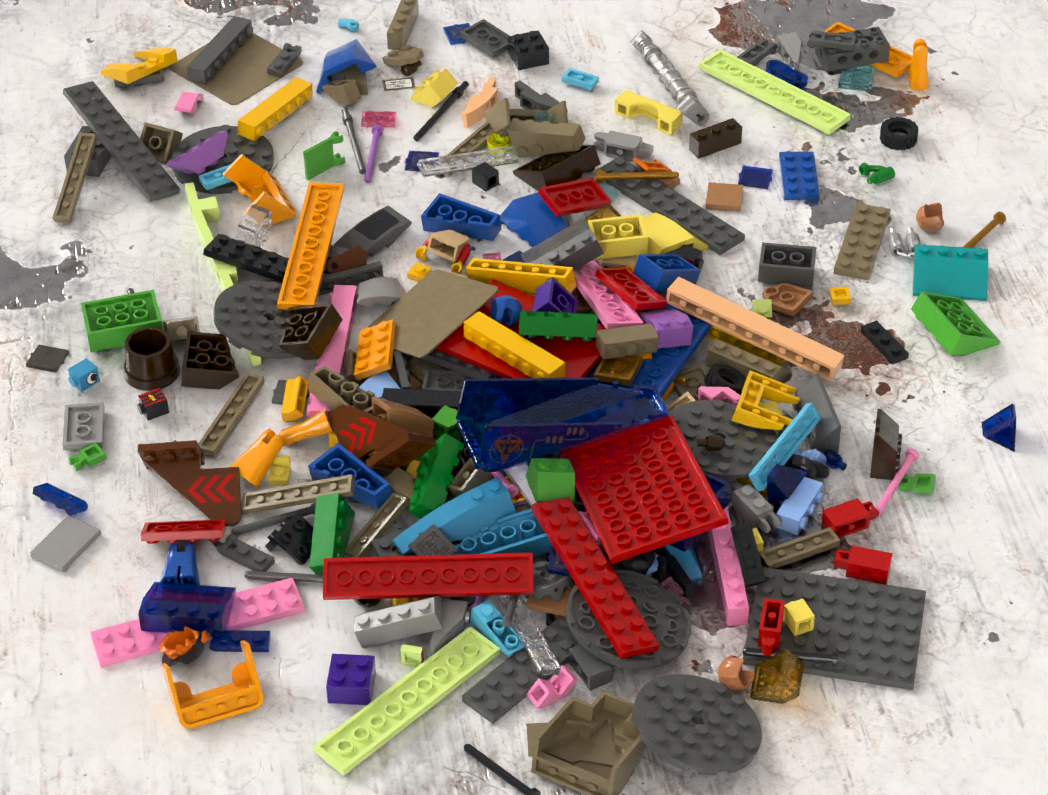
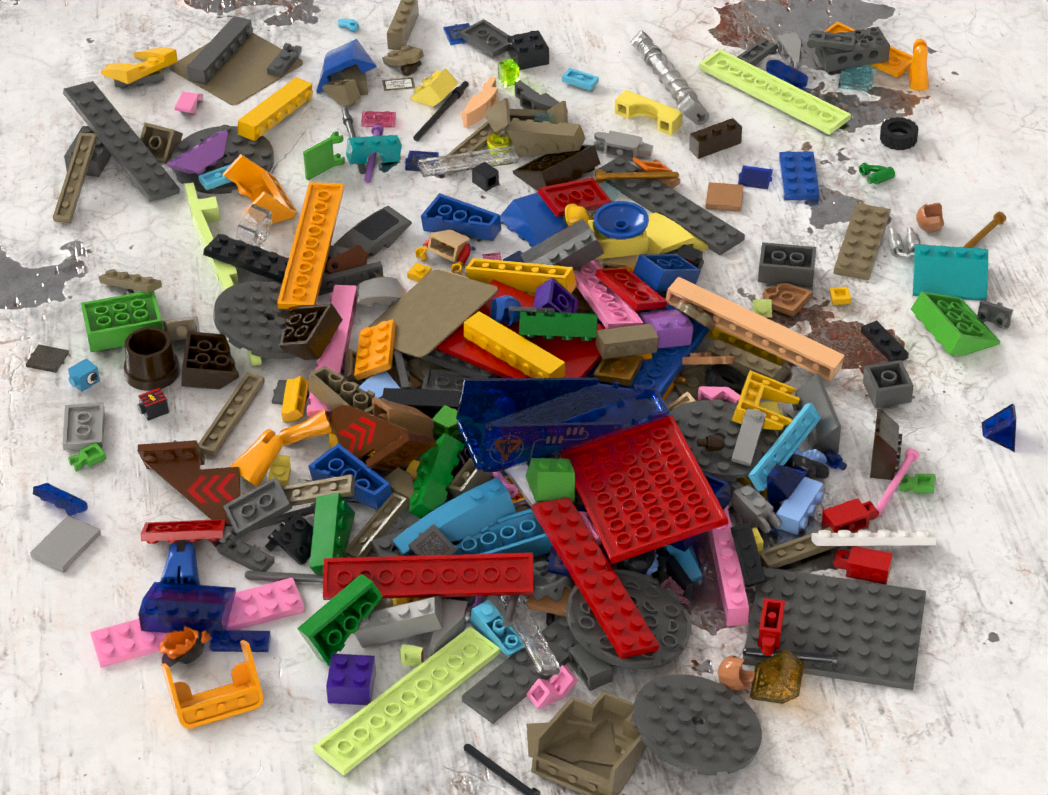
(130, 281): none -> dark tan plate
(257, 507): none -> dark grey plate
(340, 618): none -> green wedge
(361, 147): none -> teal arch
(508, 72): none -> clear neon green brick
(531, 309): none -> dark grey piece
(575, 213): none -> yellow helmet
(621, 220): none -> blue dish
(704, 319): none -> dark tan plate
(706, 358): none -> medium nougat plate
(748, 437): none -> light grey slope
(799, 617): light yellow brick -> none
(866, 538): none -> white plate
(888, 384): none -> dark grey brick
(994, 313): none -> dark grey hips

